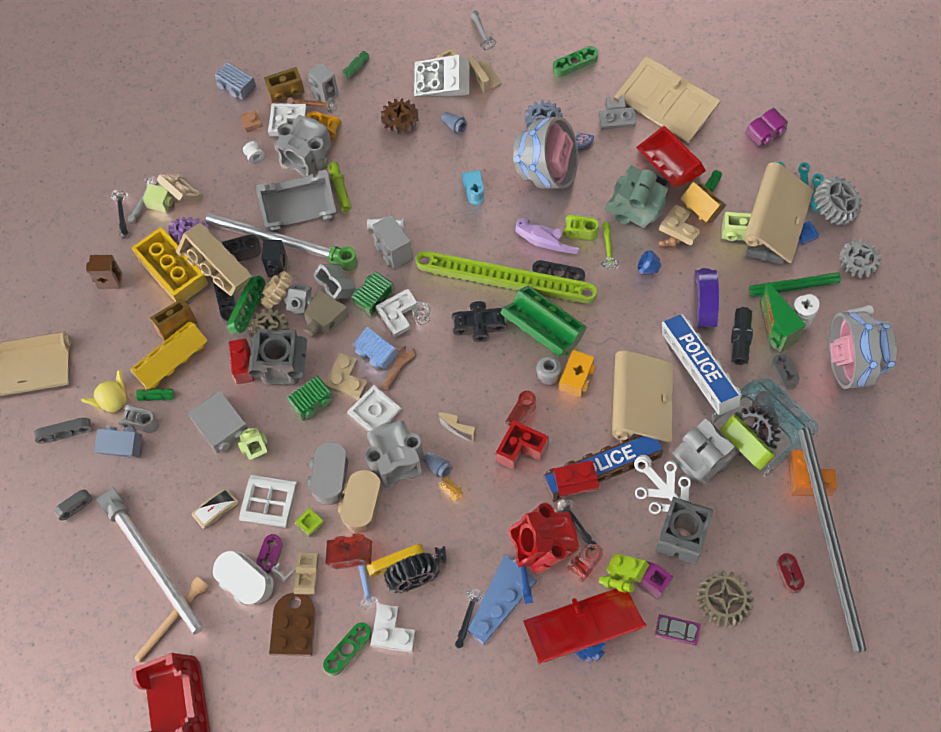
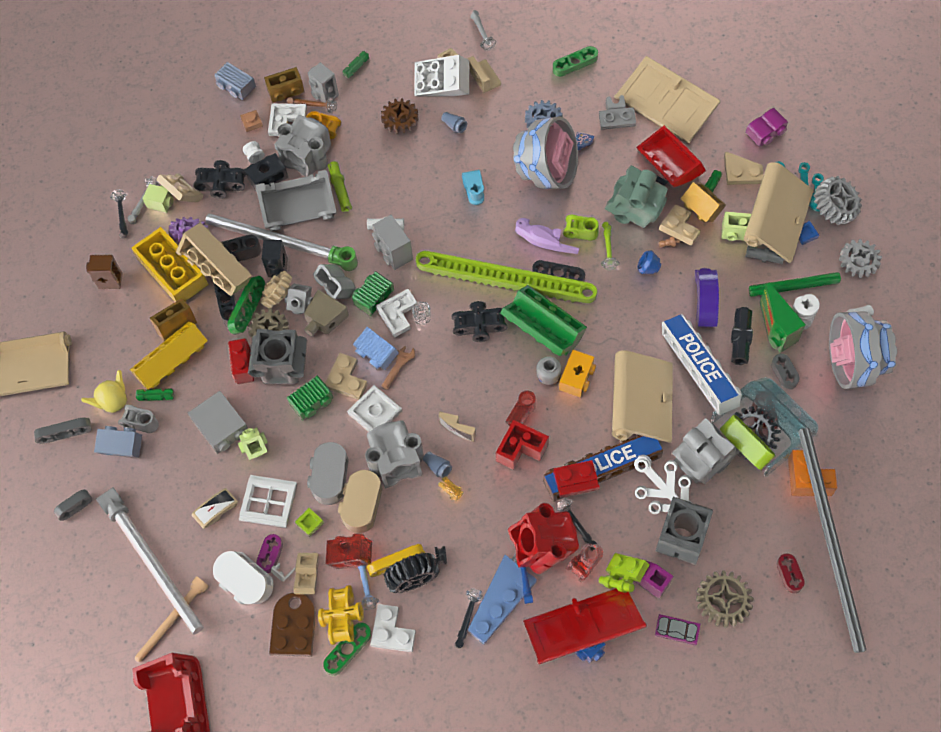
(219, 179): none -> black axle
(273, 168): none -> black brick
(341, 615): none -> yellow axle
(741, 170): none -> tan wing

